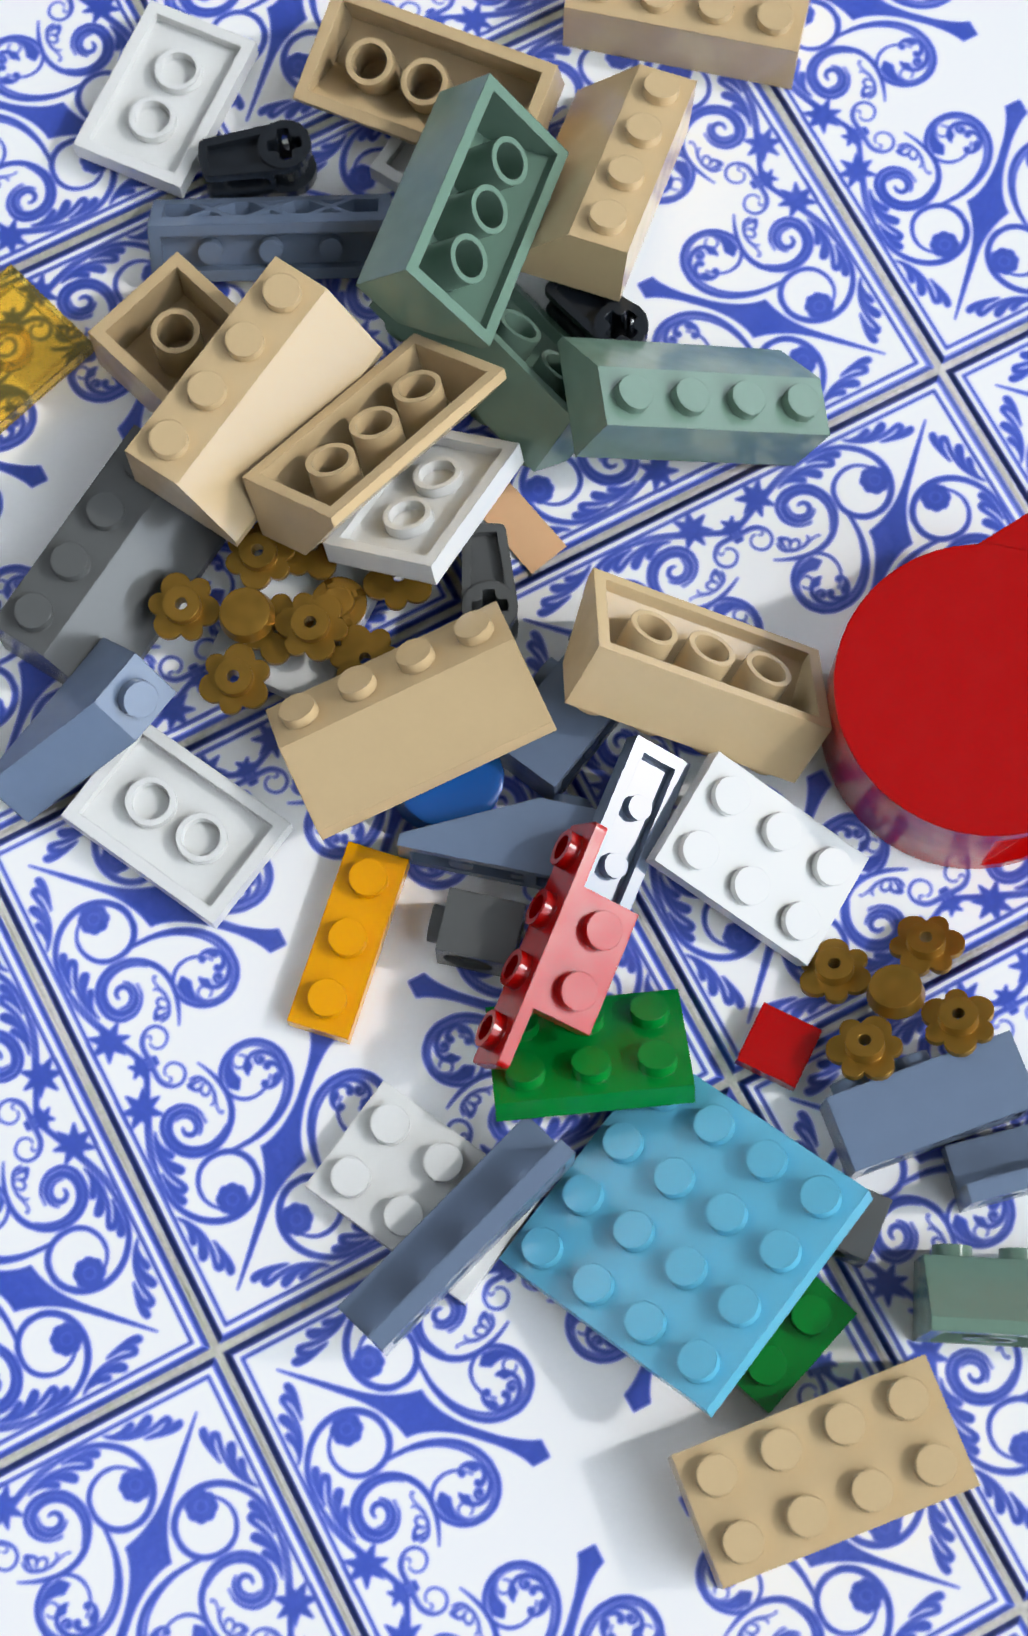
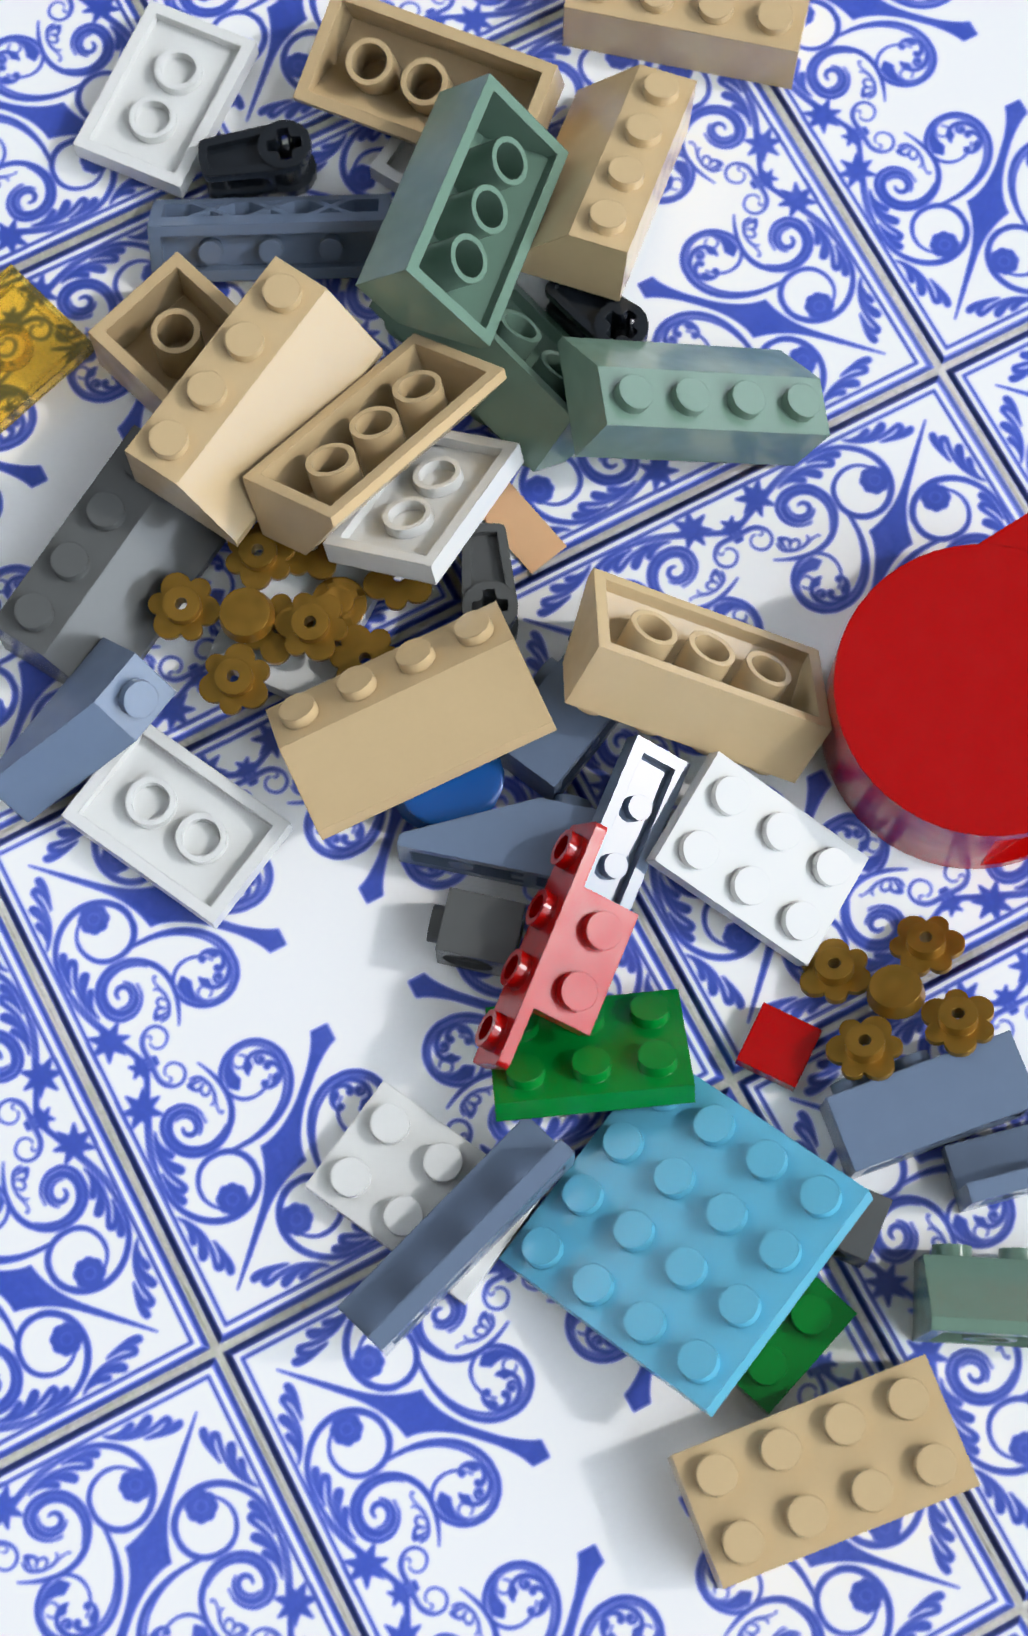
(348, 942): light orange plate -> none

